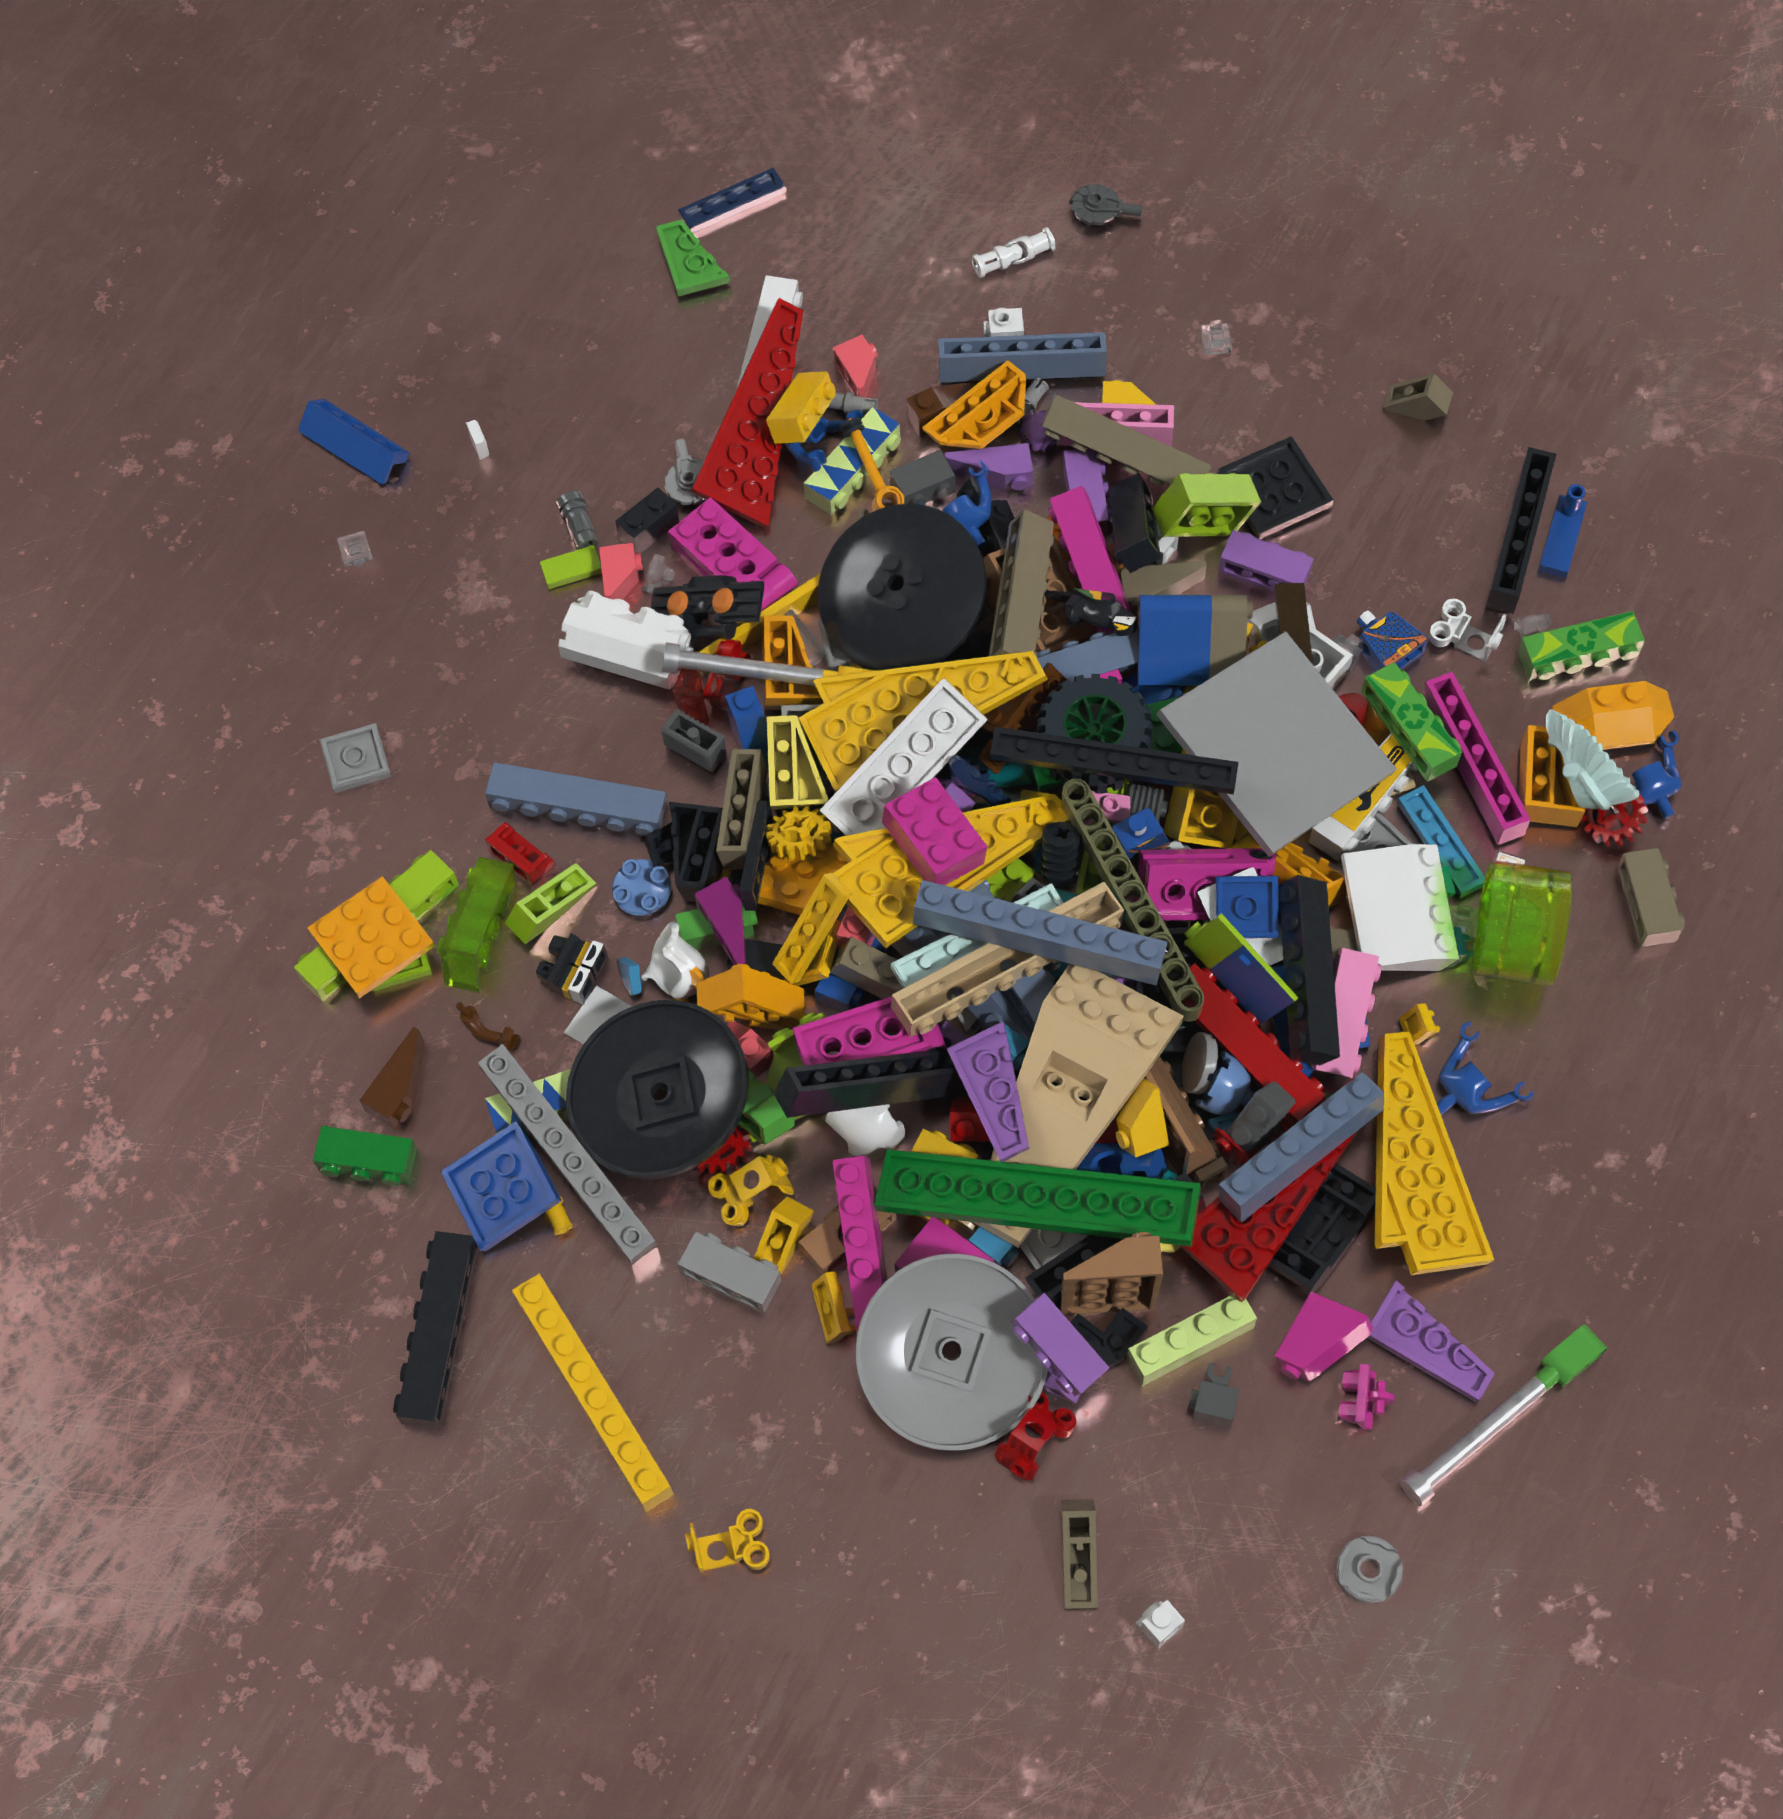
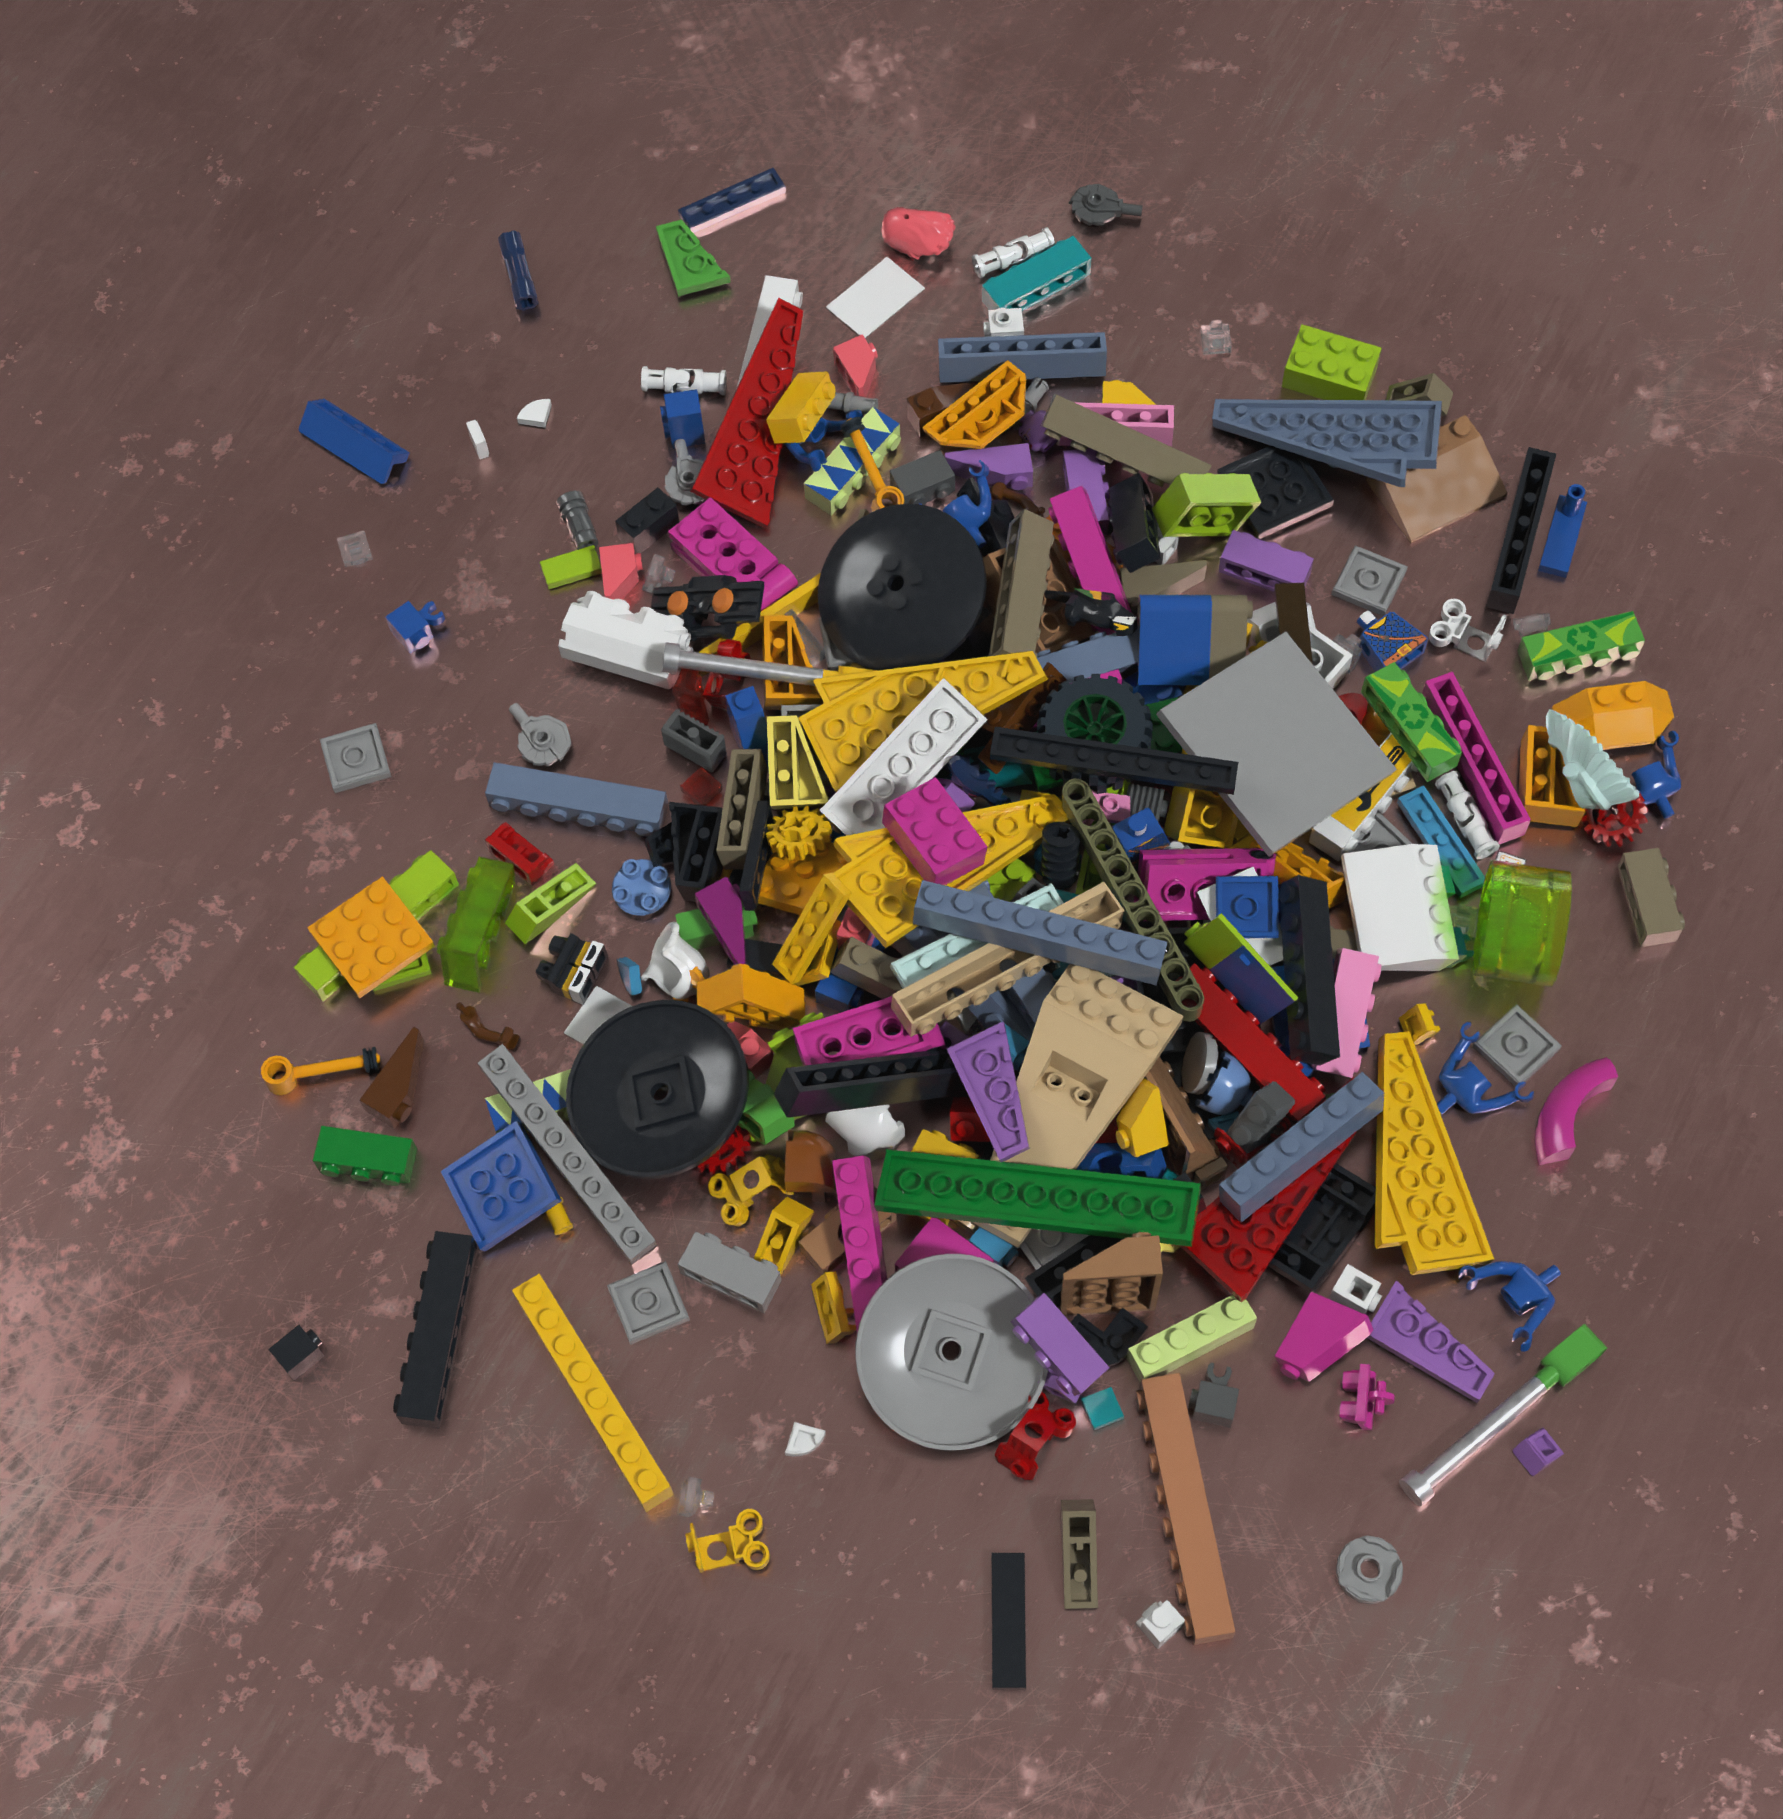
(287, 1083): none -> light orange piece
(297, 1351): none -> black brick
(412, 626): none -> blue brick
(518, 271): none -> dark blue axle
(535, 413): none -> white tile
(542, 737): none -> light grey piece
(648, 1302): none -> light grey tile
(680, 380): none -> white piece
(683, 418): none -> blue brick
(693, 1497): none -> clear tile
(701, 787): none -> clear red plate
(803, 1440): none -> white tile
(809, 1164): none -> dark orange brick
(875, 297): none -> white piece
(917, 231): none -> coral piece
(1000, 490): none -> reddish brown piece
(1008, 1622): none -> black tile
(1038, 277): none -> teal brick
(1102, 1408): none -> teal tile
(1186, 1509): none -> nougat brick
(1330, 365): none -> lime brick
(1355, 435): none -> sand blue wing
(1355, 1280): none -> white brick
(1369, 580): none -> light grey tile
(1440, 496): none -> medium nougat slope
(1466, 812): none -> white piece
(1517, 1046): none -> light grey tile
(1522, 1293): none -> blue piece
(1537, 1451): none -> medium lavender slope
(1556, 1120): none -> dark pink brick

